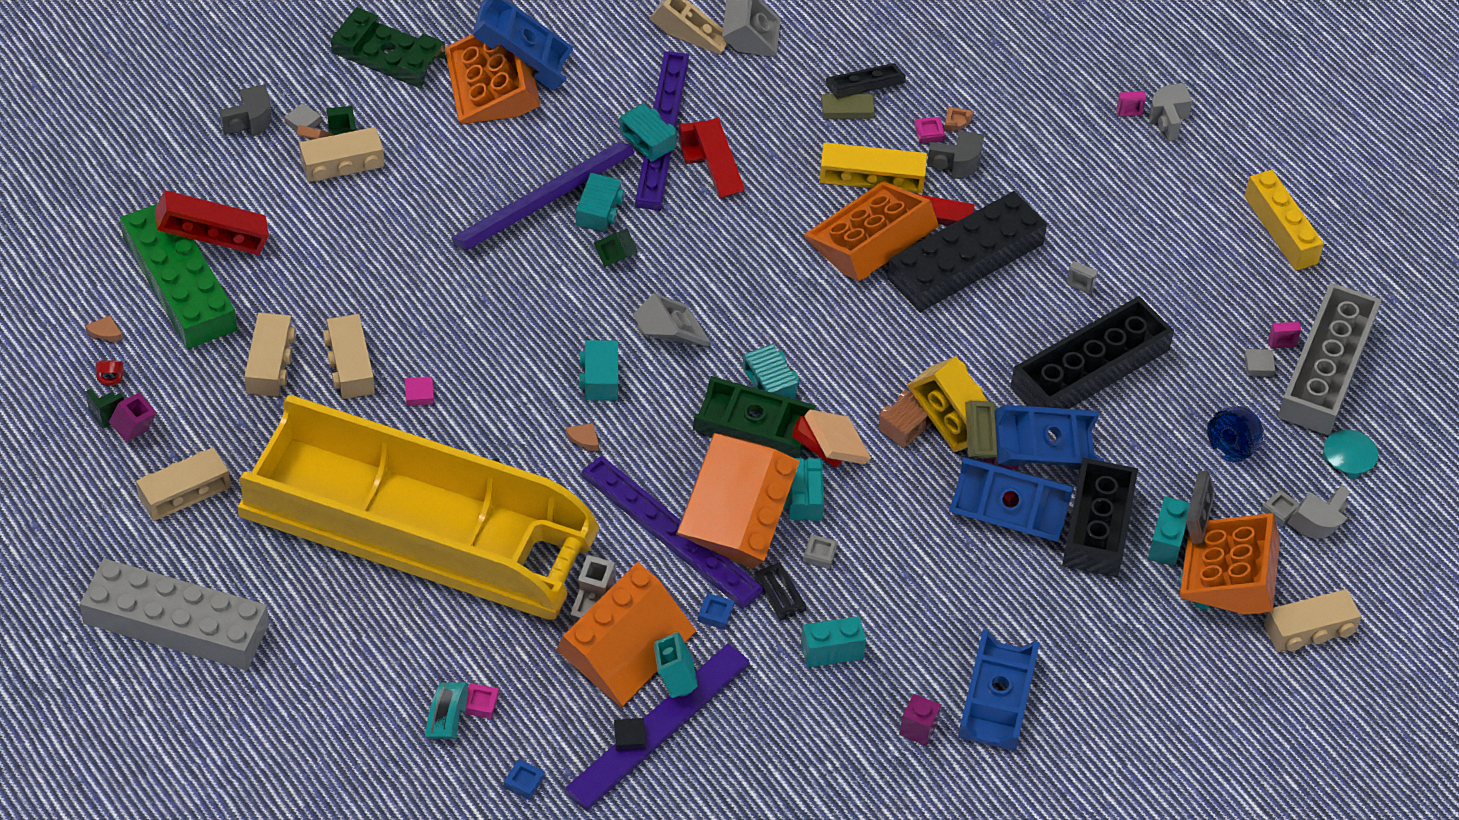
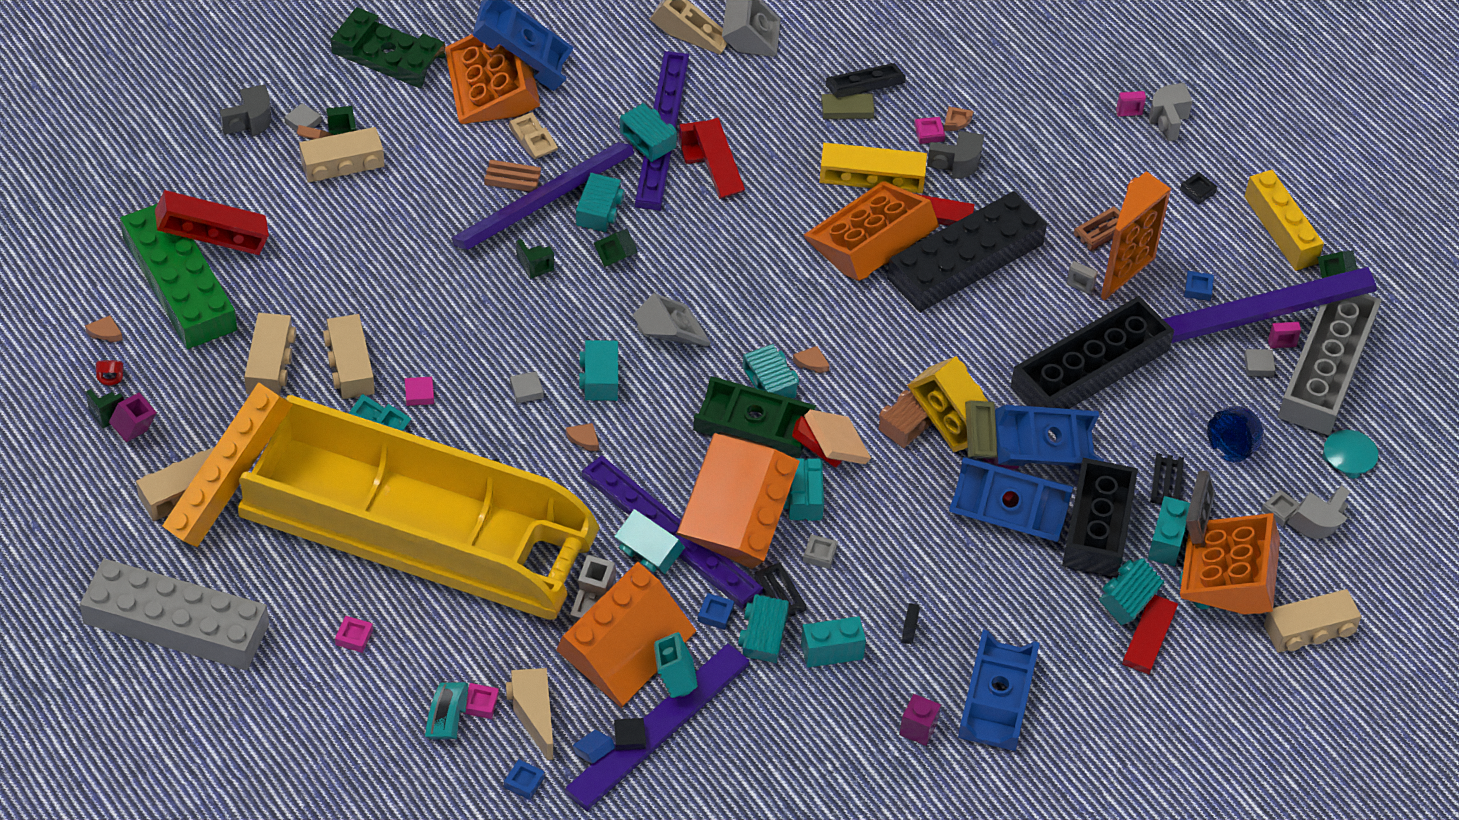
(226, 463): none -> light orange brick
(354, 634): none -> dark pink tile
(387, 416): none -> teal slope
(512, 173): none -> nougat tile
(526, 387): none -> light grey tile
(532, 136): none -> tan slope
(532, 705): none -> tan slope
(535, 260): none -> dark green panel
(593, 746): none -> blue tile
(649, 542): none -> brick
(765, 628): none -> teal brick
(811, 359): none -> nougat tile
(910, 623): none -> black tile
(1103, 233): none -> nougat tile
(1131, 590): none -> teal brick
(1136, 231): none -> orange slope
(1150, 634): none -> red tile
(1169, 462): none -> black tile
(1198, 188): none -> black tile
(1199, 286): none -> blue tile
(1272, 304): none -> dark purple tile
(1337, 263): none -> dark green panel

